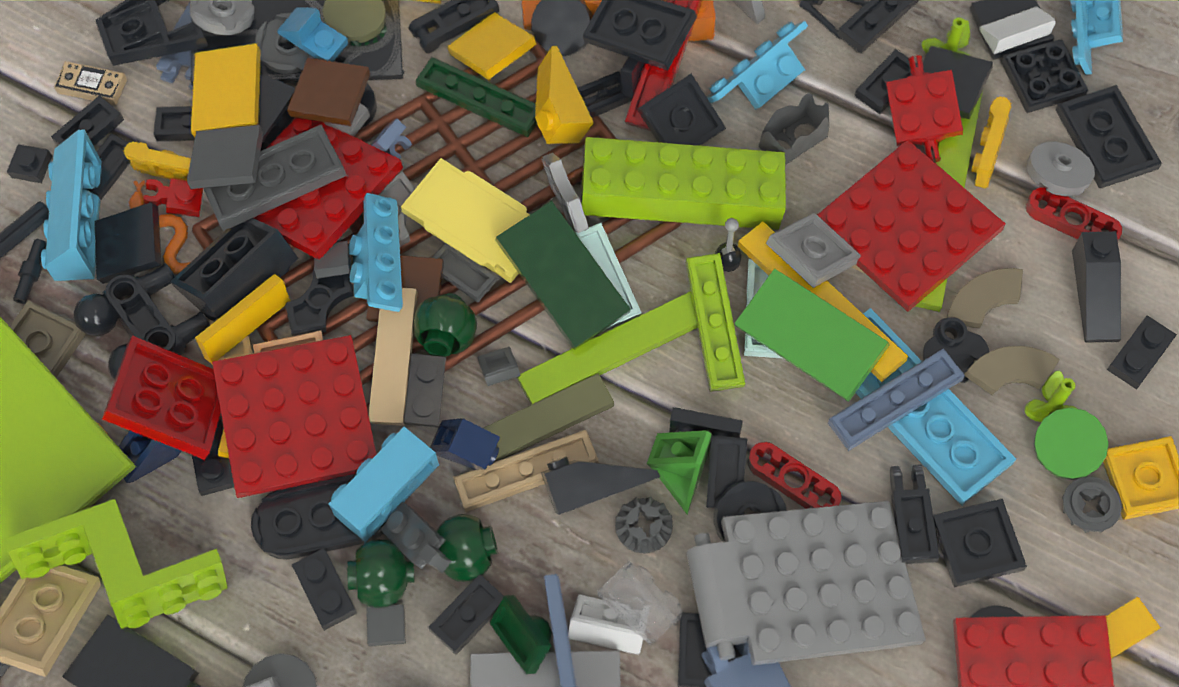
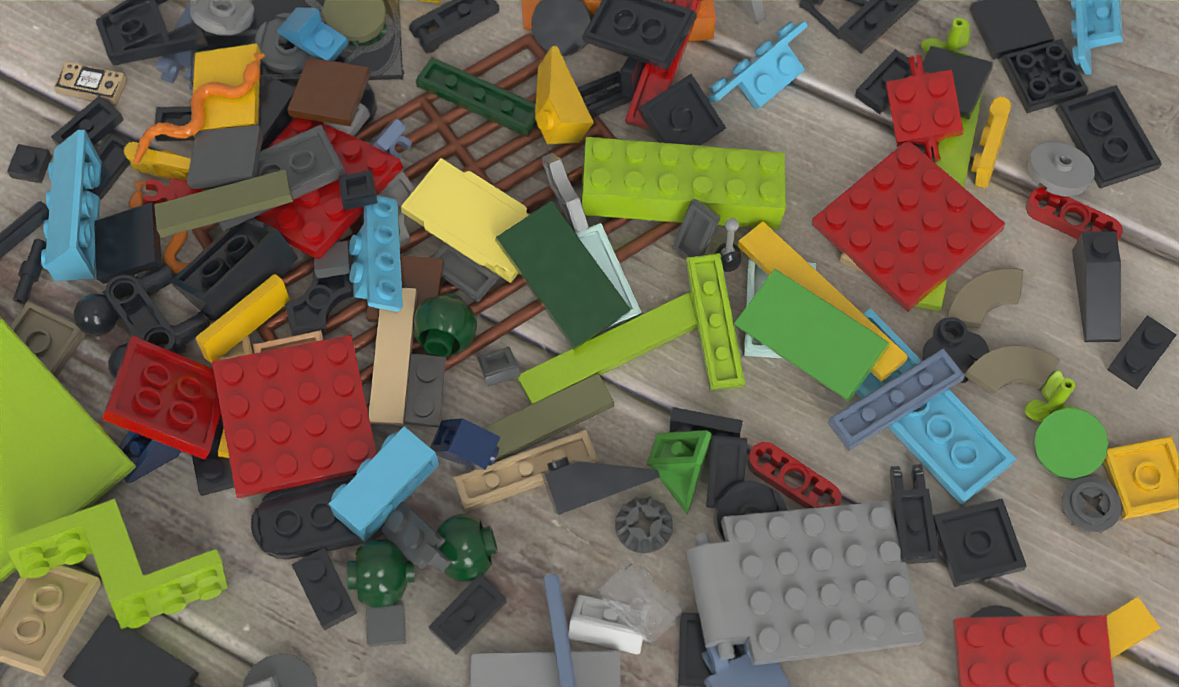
(223, 203): none -> olive tile
(251, 77): none -> orange animal
(358, 190): none -> black tile
(491, 45): yellow tile -> none
(522, 634): dark green tile -> none
(696, 230): none -> dark grey tile
(791, 117): dark grey piece -> none
(813, 249): light grey tile -> none
(1017, 29): white slope -> none

